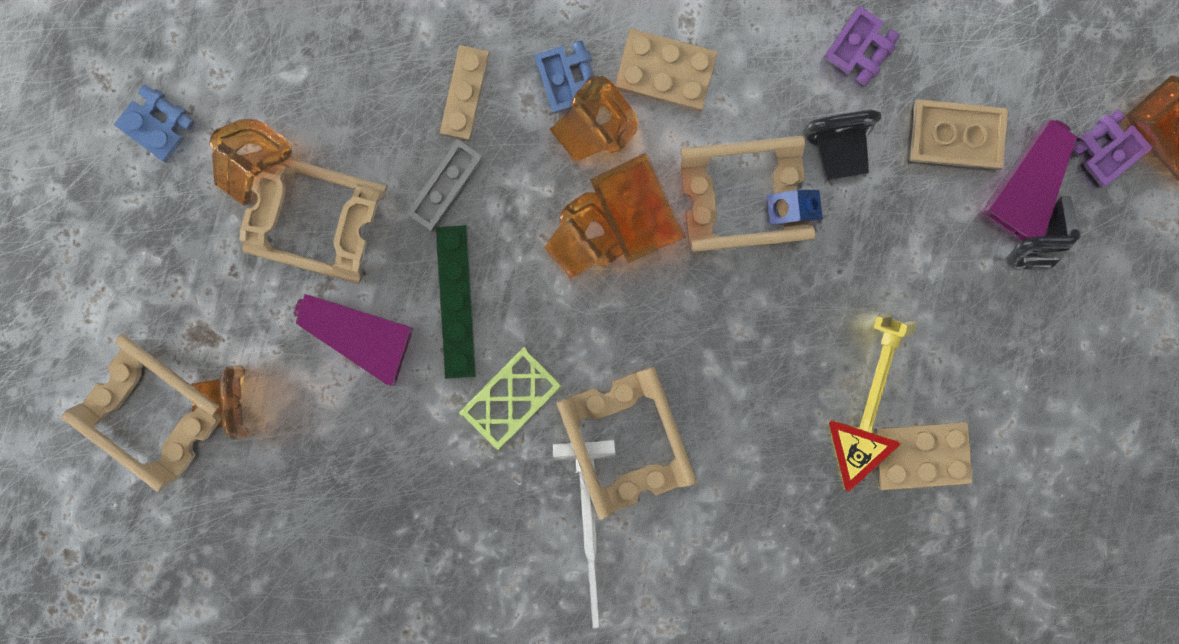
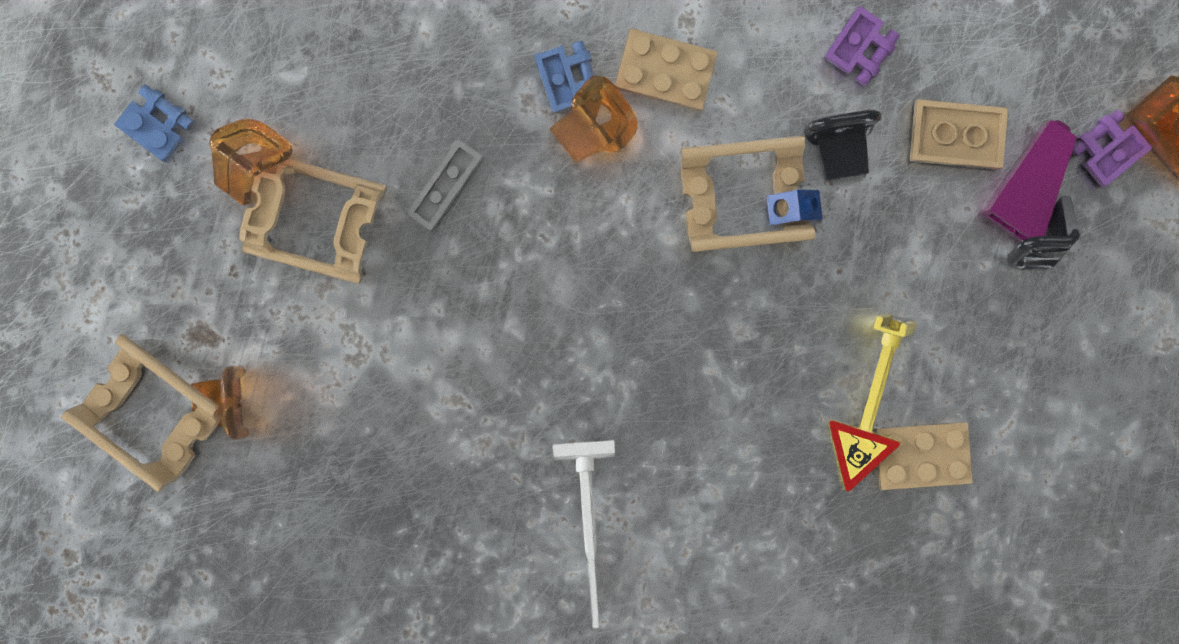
(361, 337): magenta slope -> none
(455, 301): dark green plate -> none
(464, 93): tan plate -> none
(507, 373): yellowish green window -> none
(572, 247): clear orange piece -> none
(638, 208): clear orange slope -> none
(651, 477): tan piece -> none

